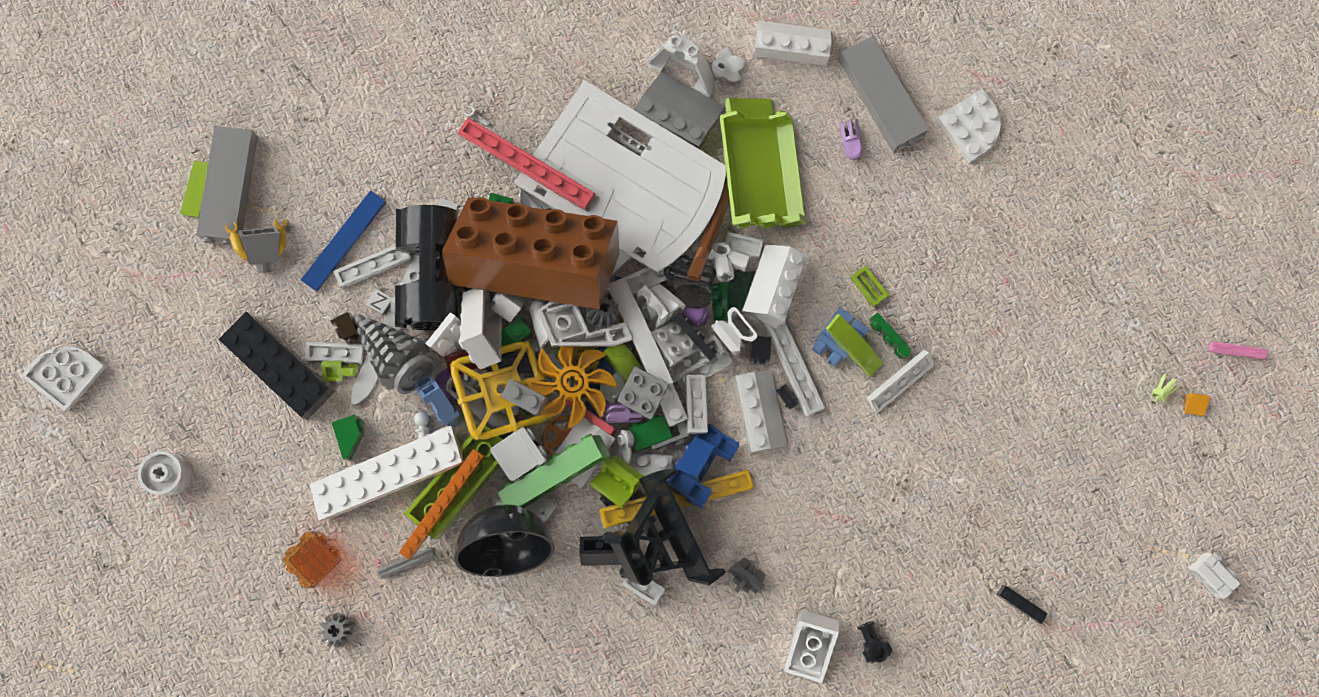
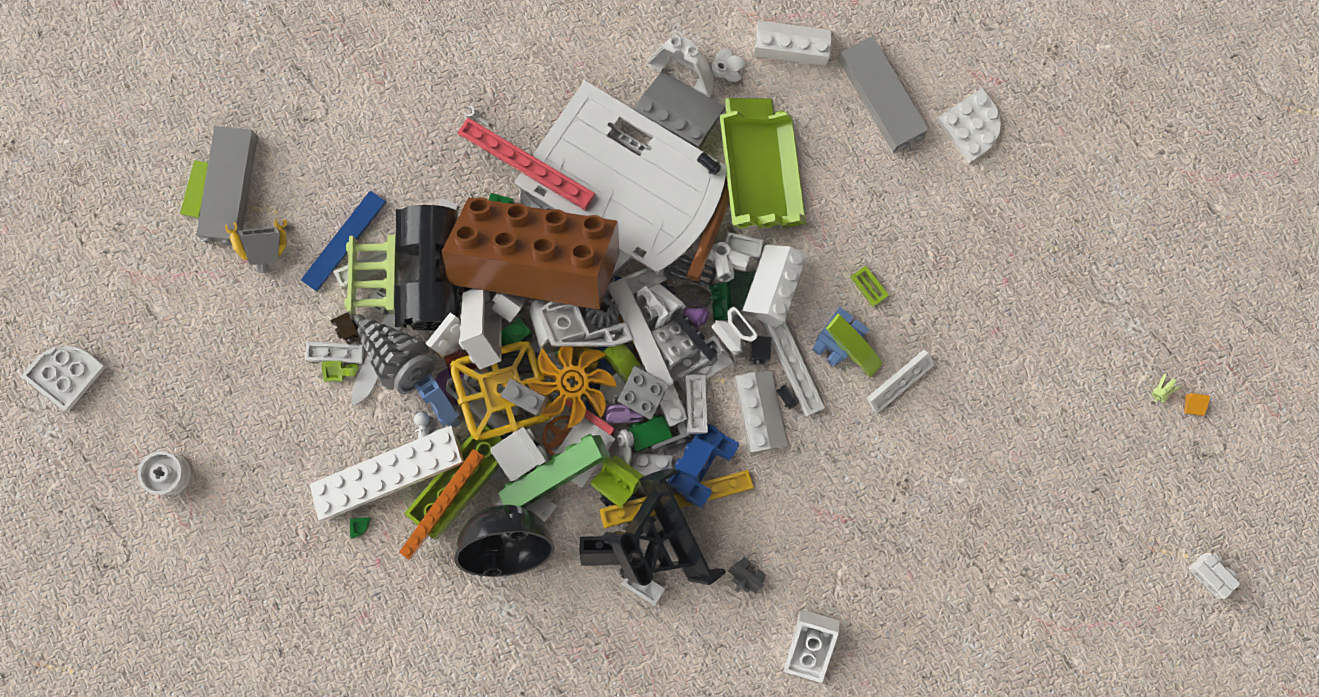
(276, 365): black brick -> none
(311, 559): clear orange brick -> none
(334, 637): light grey gear -> none
(348, 434): green slope -> none
(358, 526): none -> green tile
(390, 265): none -> yellowish green fence
(404, 563): light grey axle -> none
(711, 165): none -> black pin
(852, 143): lavender arm -> none
(872, 641): black connector -> none
(889, 335): green hinge -> none
(1021, 604): black piece -> none
(1238, 350): bright pink axle -> none

